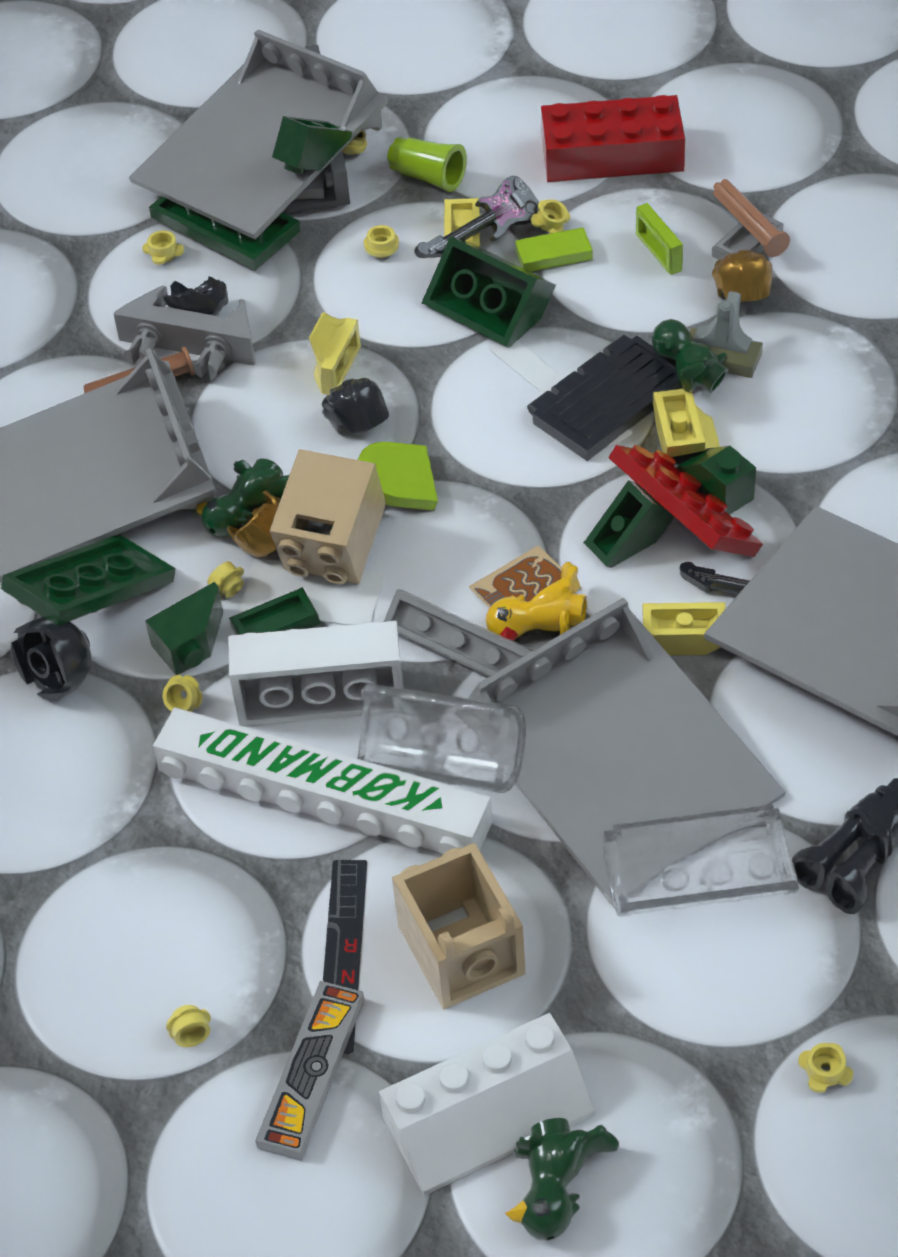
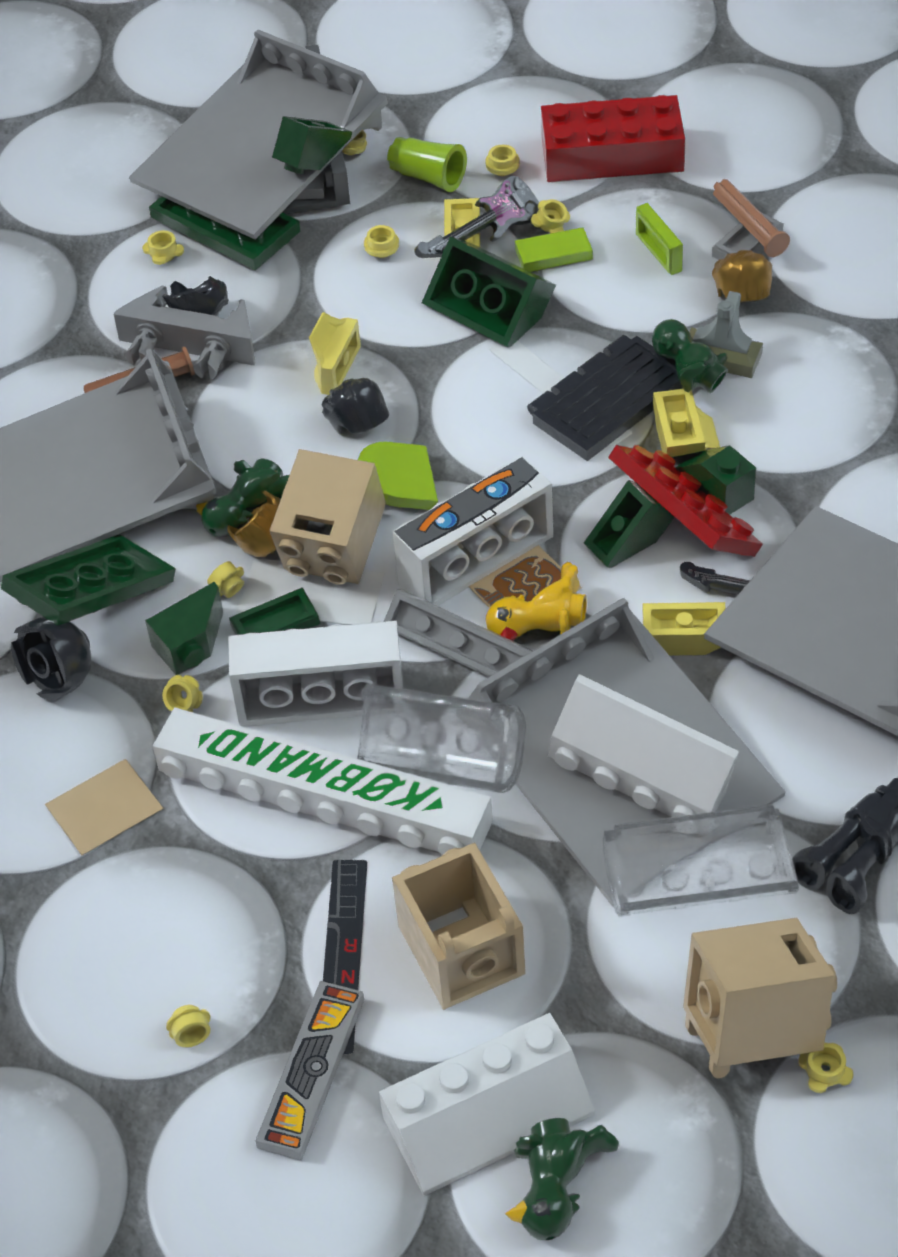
(103, 806): none -> tan sticker
(474, 532): none -> white brick
(502, 160): none -> light yellow plate
(640, 752): none -> white slope
(757, 993): none -> tan container

